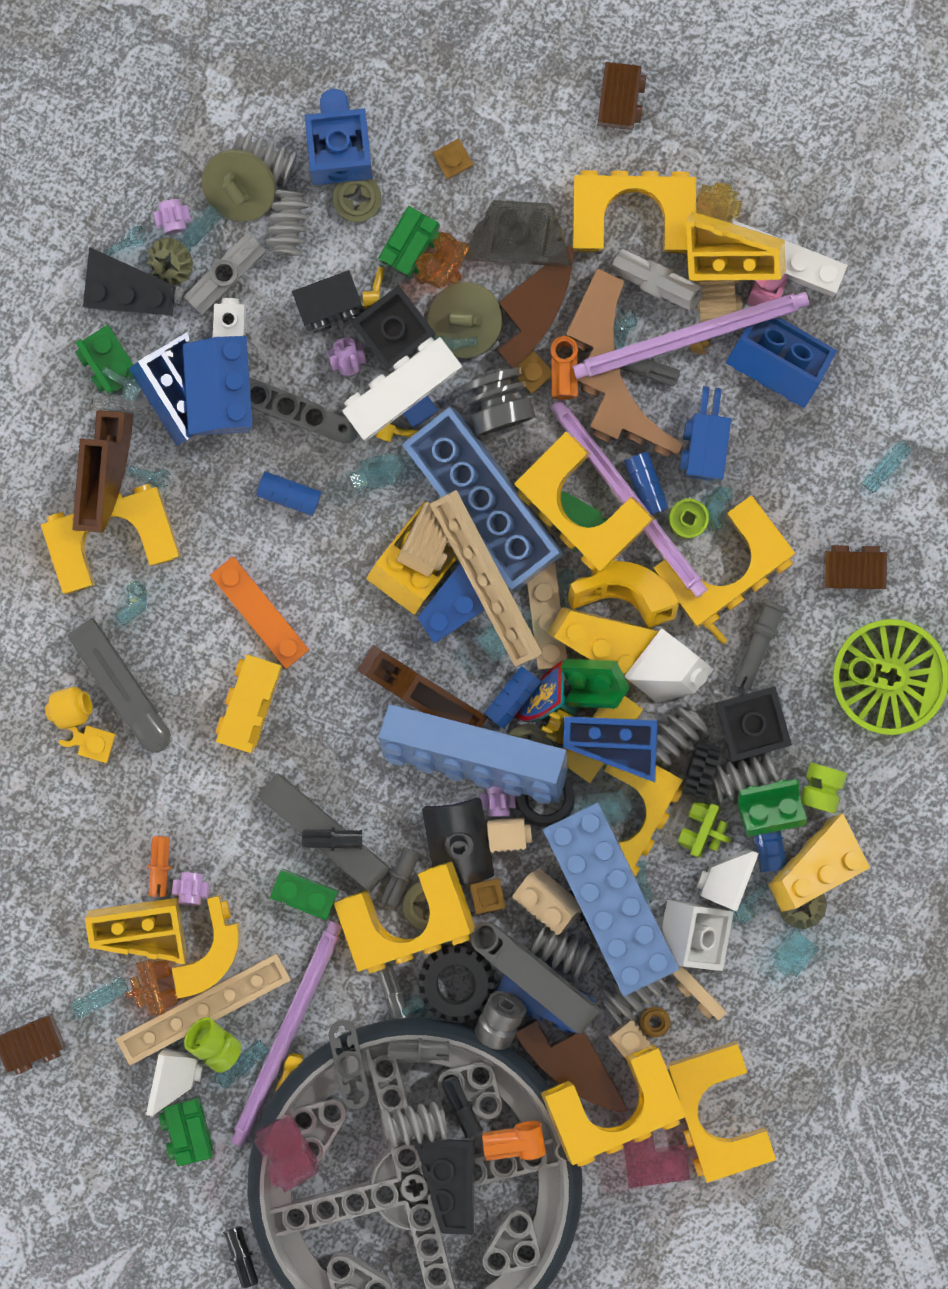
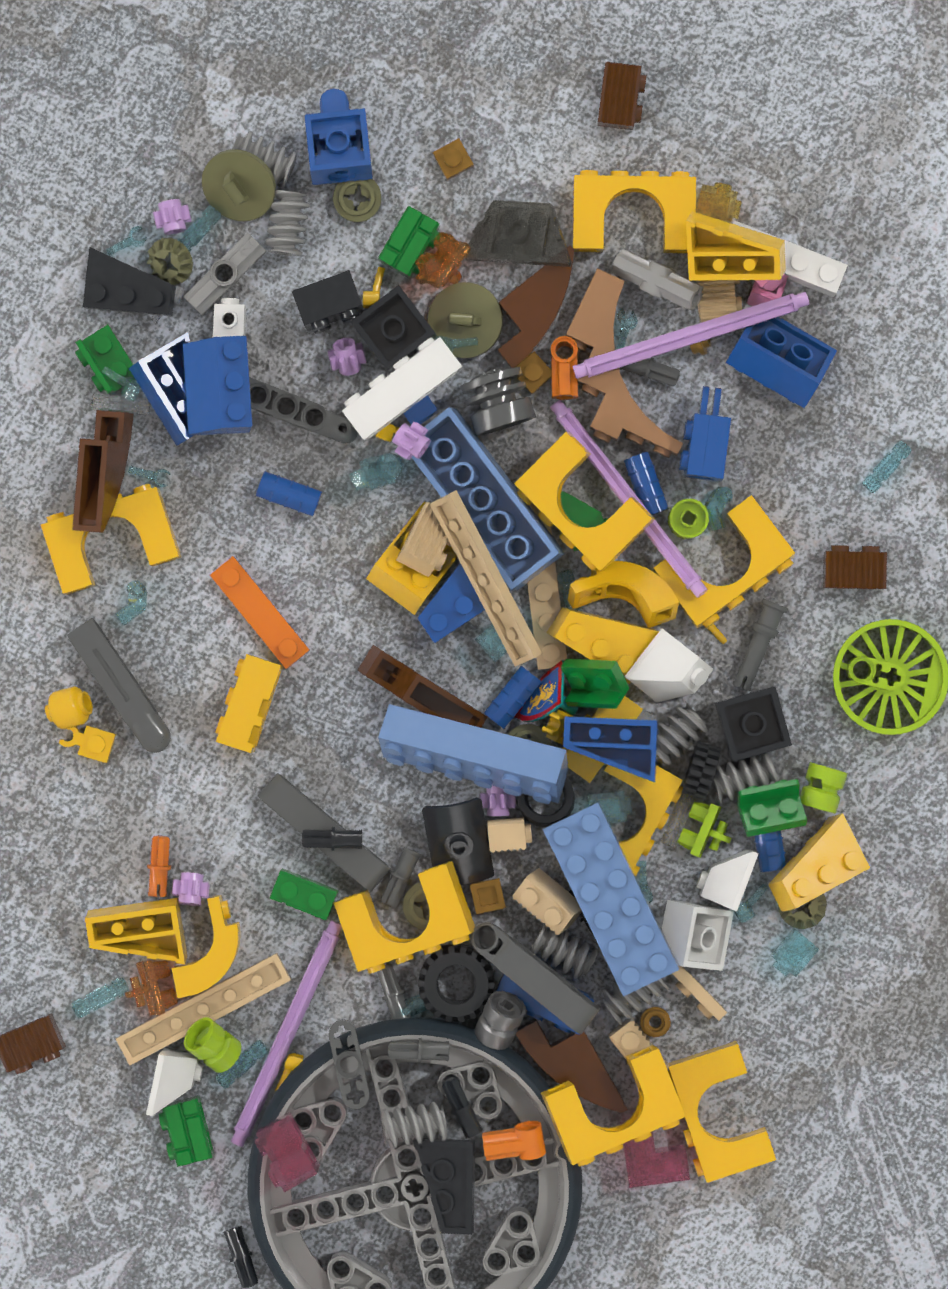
(411, 440): none -> lavender gear

